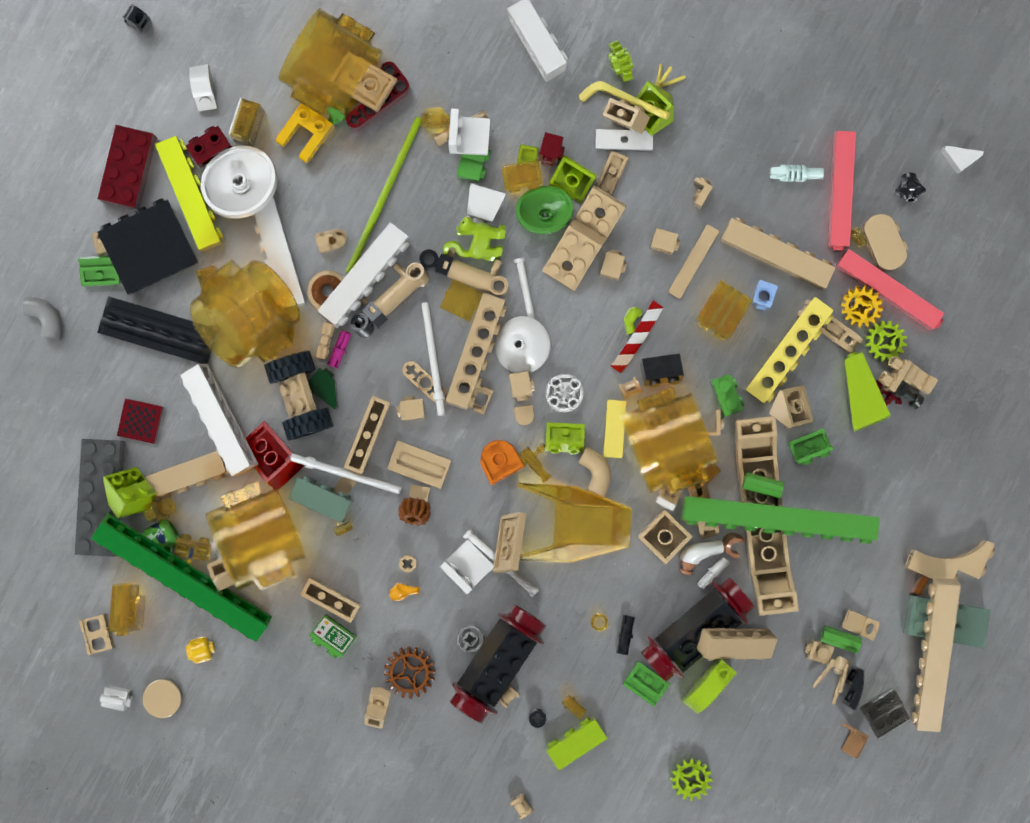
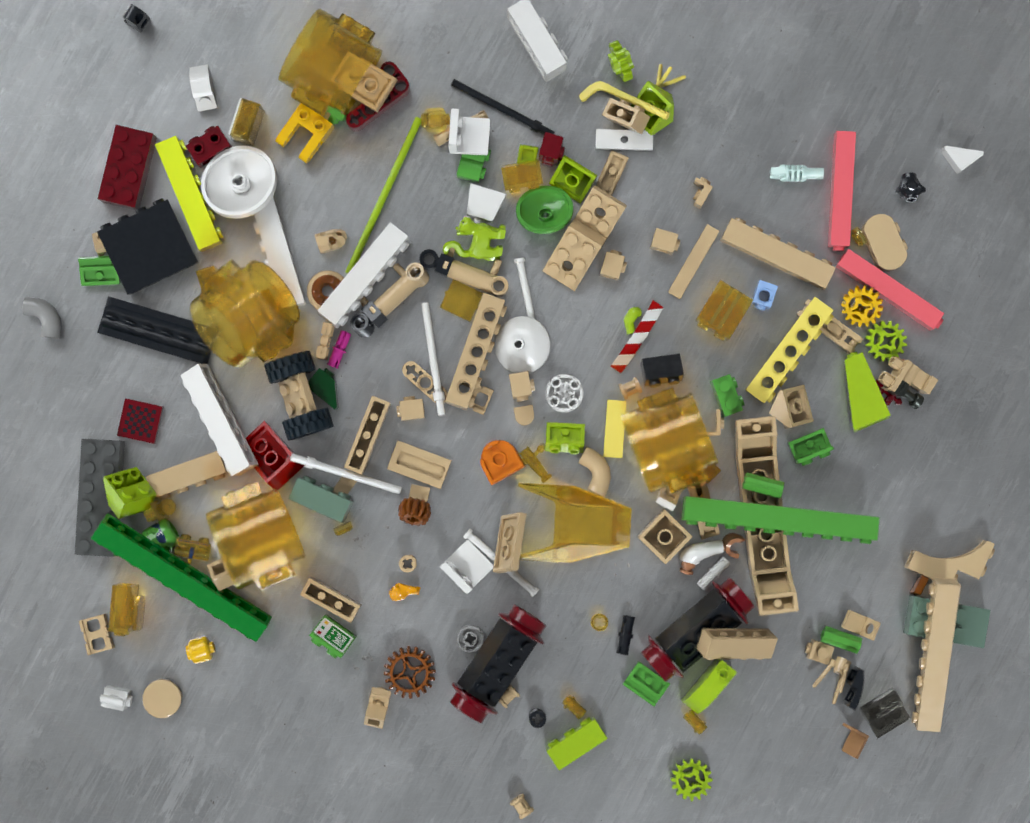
(536, 125): none -> black bar
(695, 722): none -> clear yellow pin

